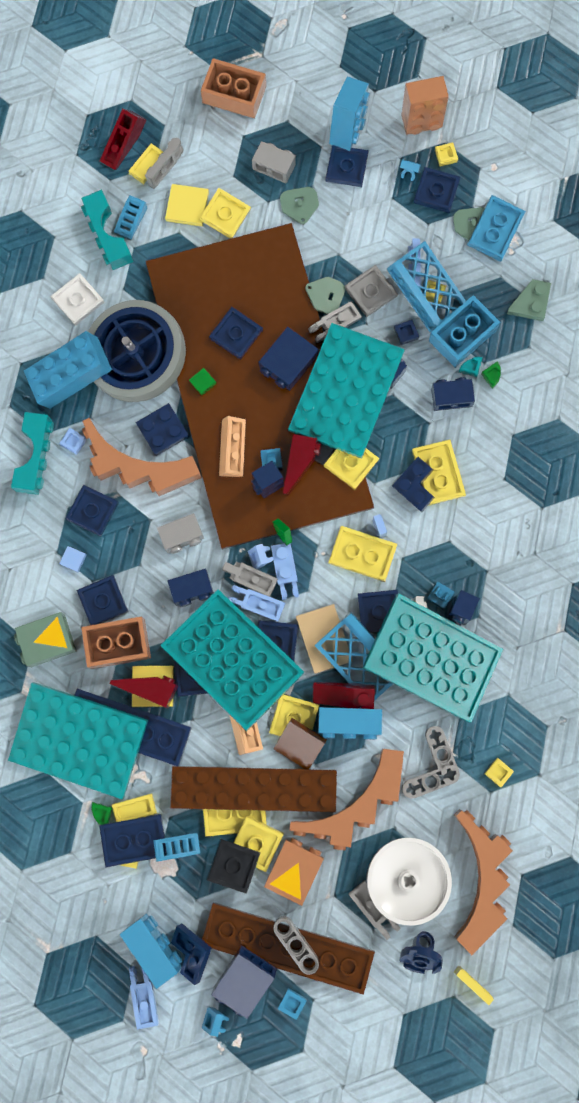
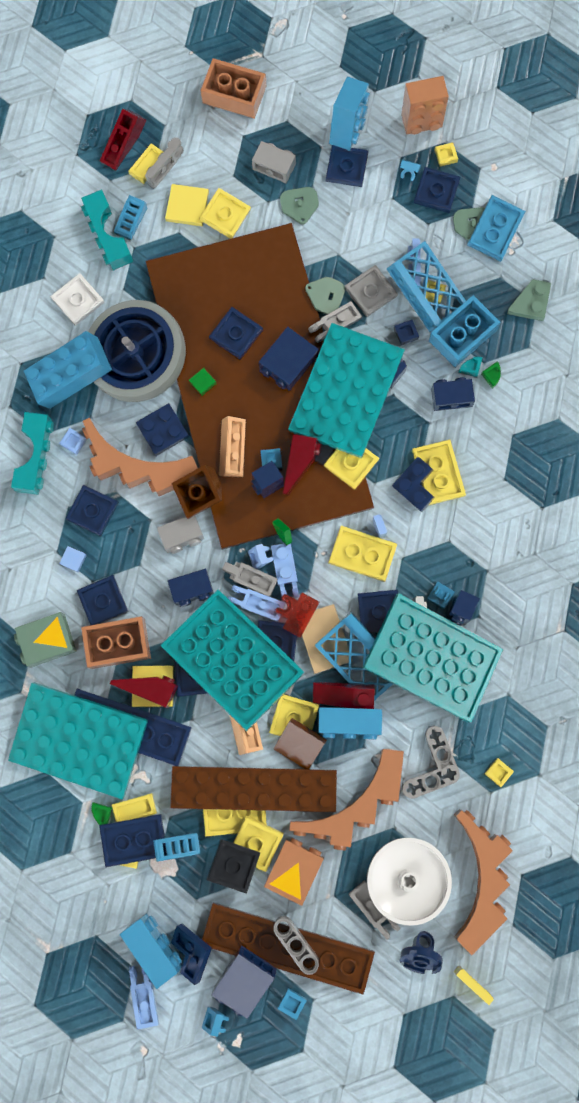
(198, 490): none -> reddish brown slope
(297, 613): none -> clear red plate

